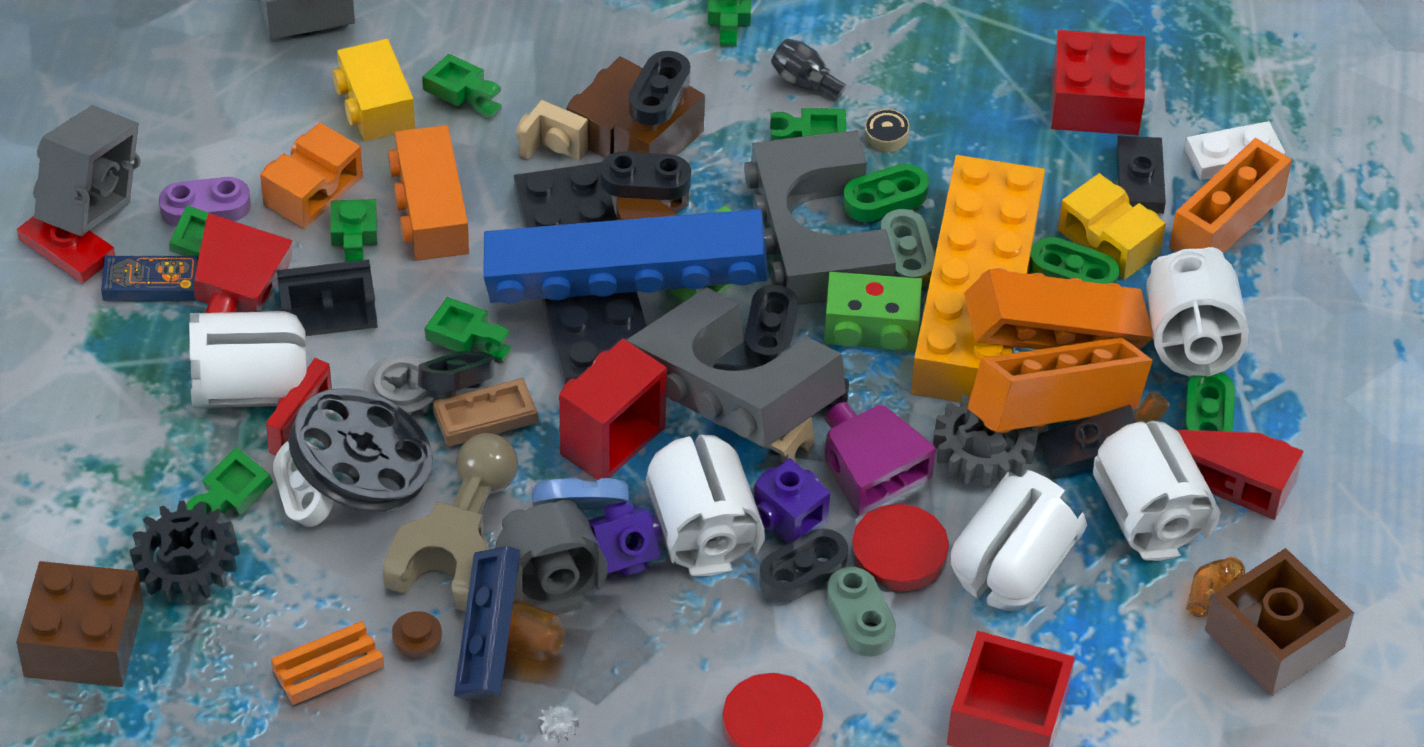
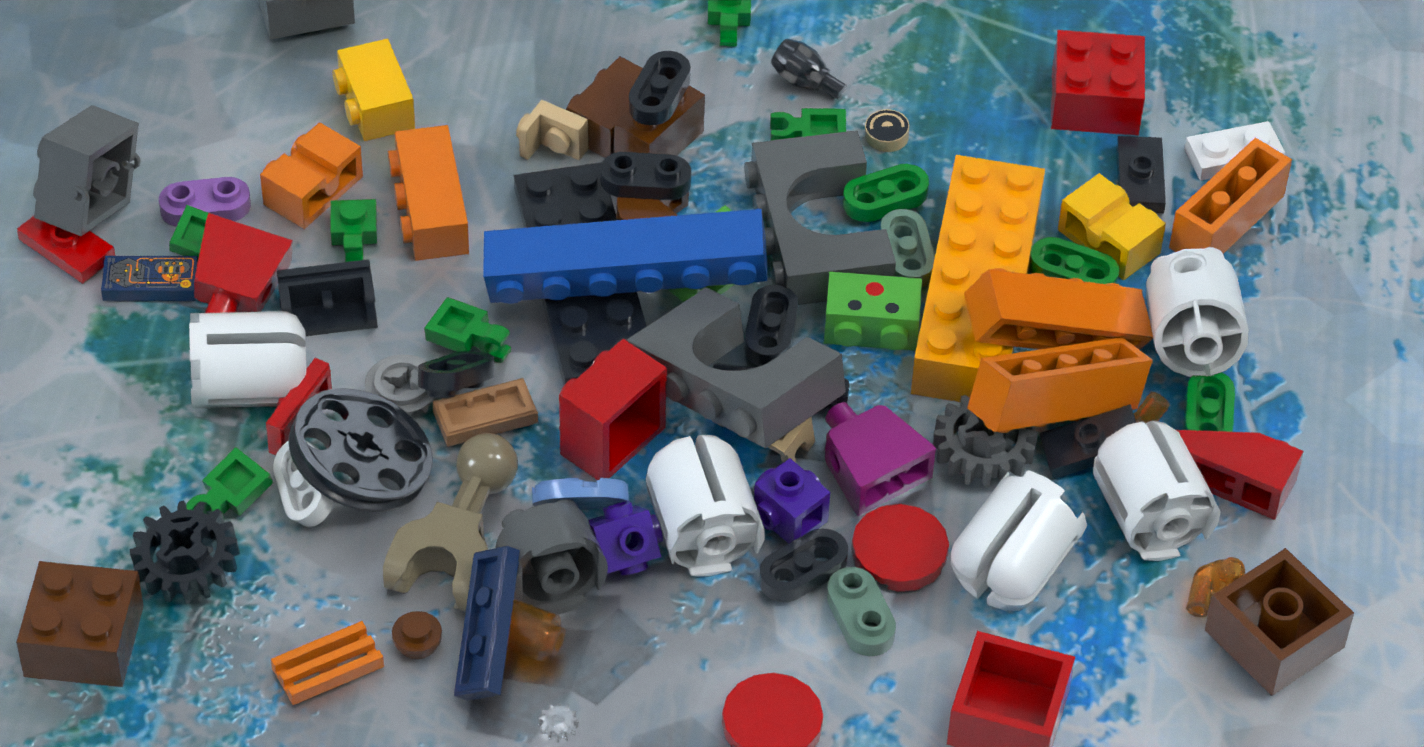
(461, 81): green plate -> none

